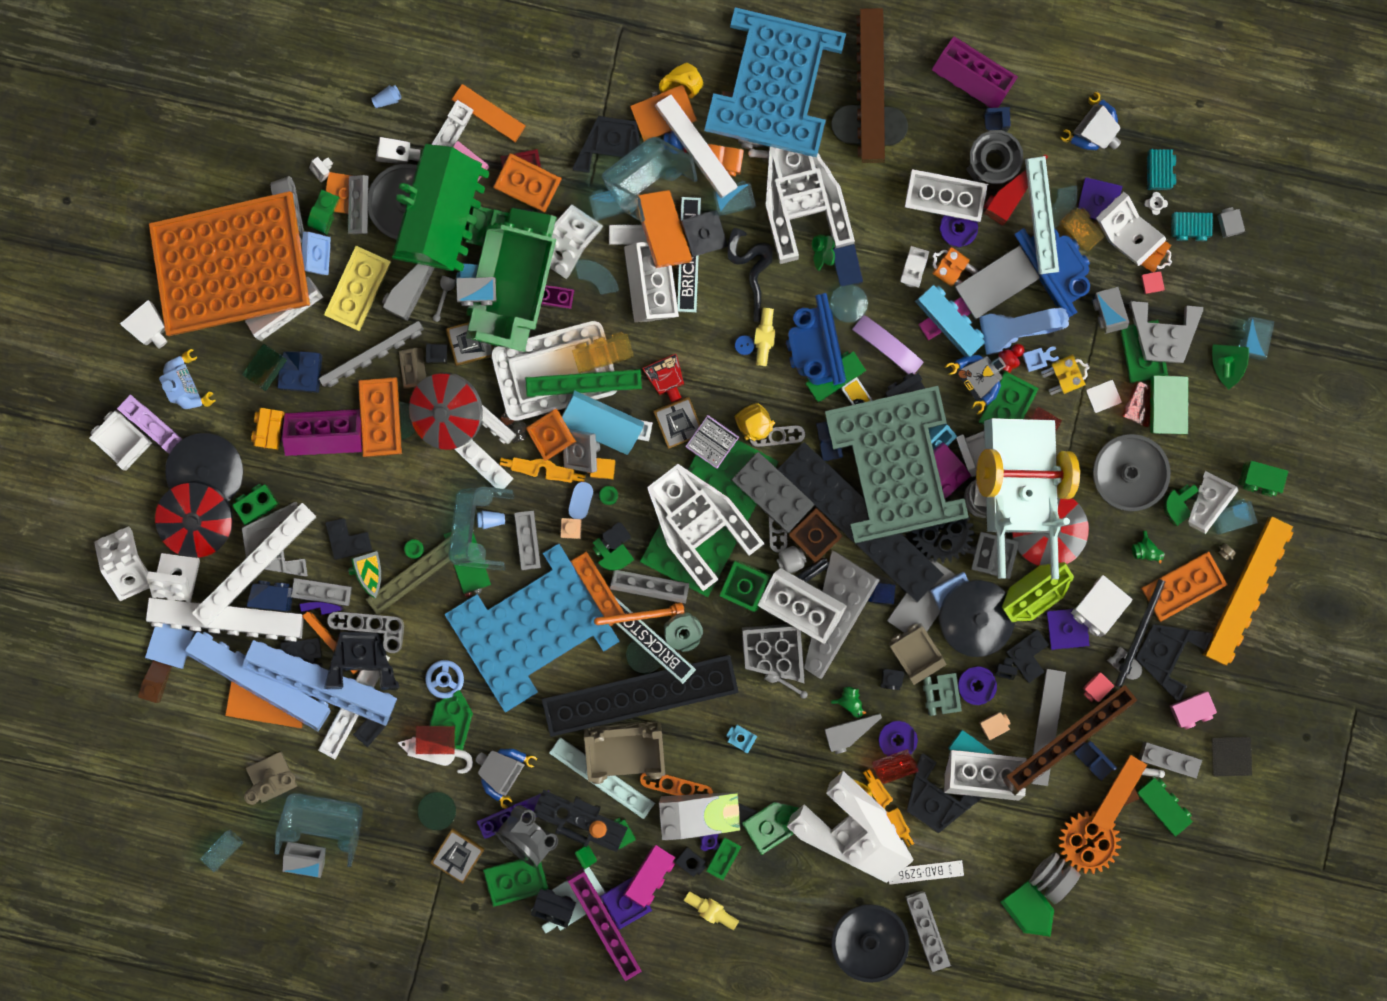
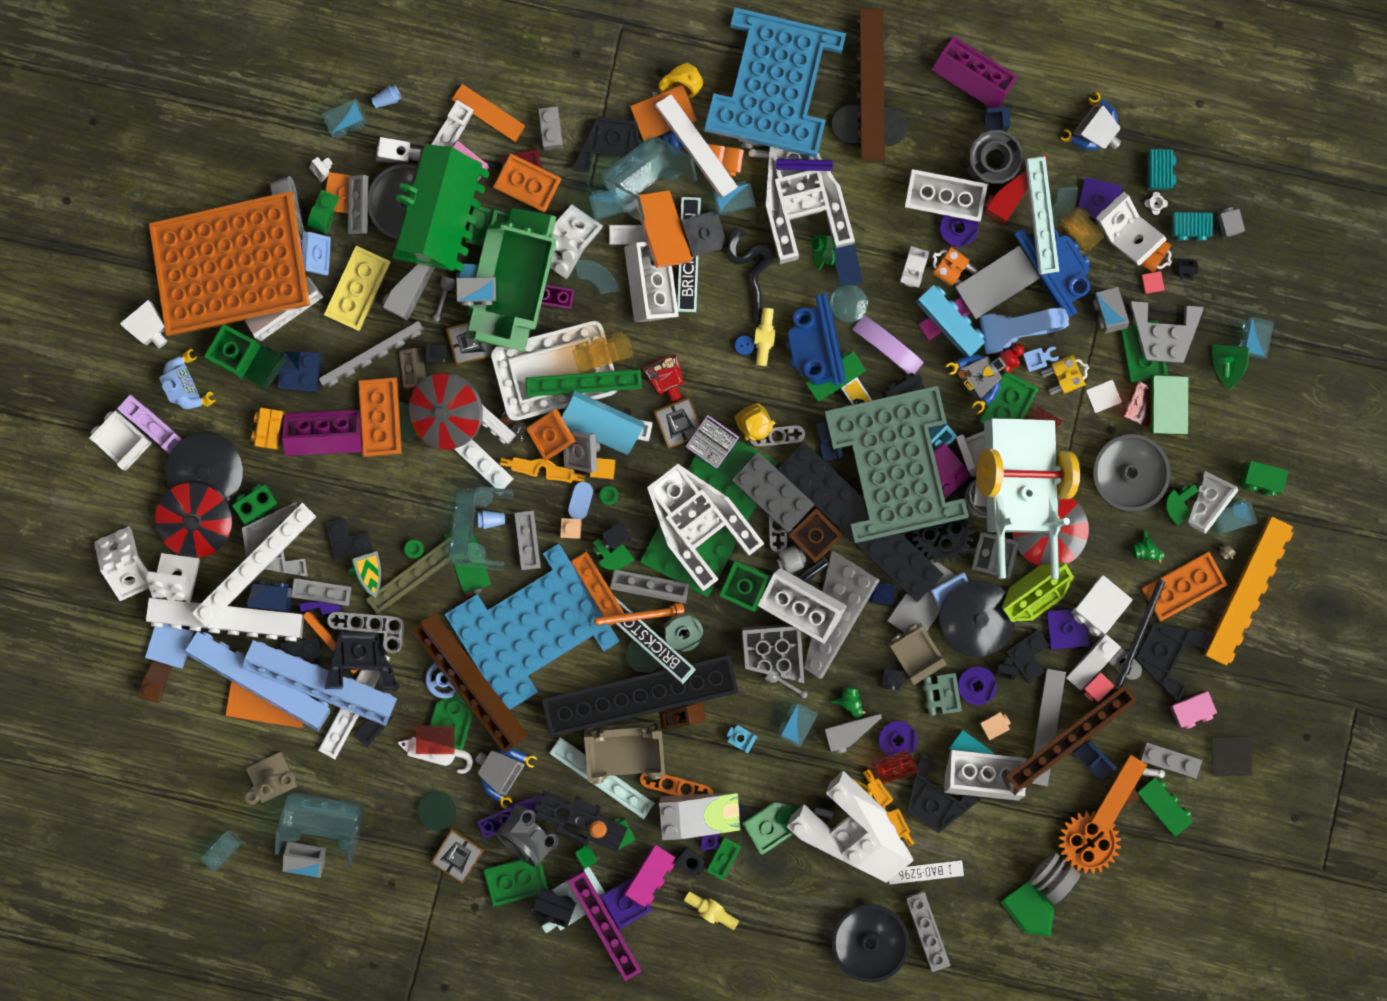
(232, 351): none -> green brick
(344, 119): none -> clear light blue brick
(469, 683): none -> reddish brown brick
(550, 128): none -> light grey brick
(683, 716): none -> reddish brown slope
(798, 724): none -> clear light blue brick
(804, 164): none -> dark purple axle
(824, 808): none -> black tile
(1093, 662): none -> white slope
(1187, 266): none -> black tile

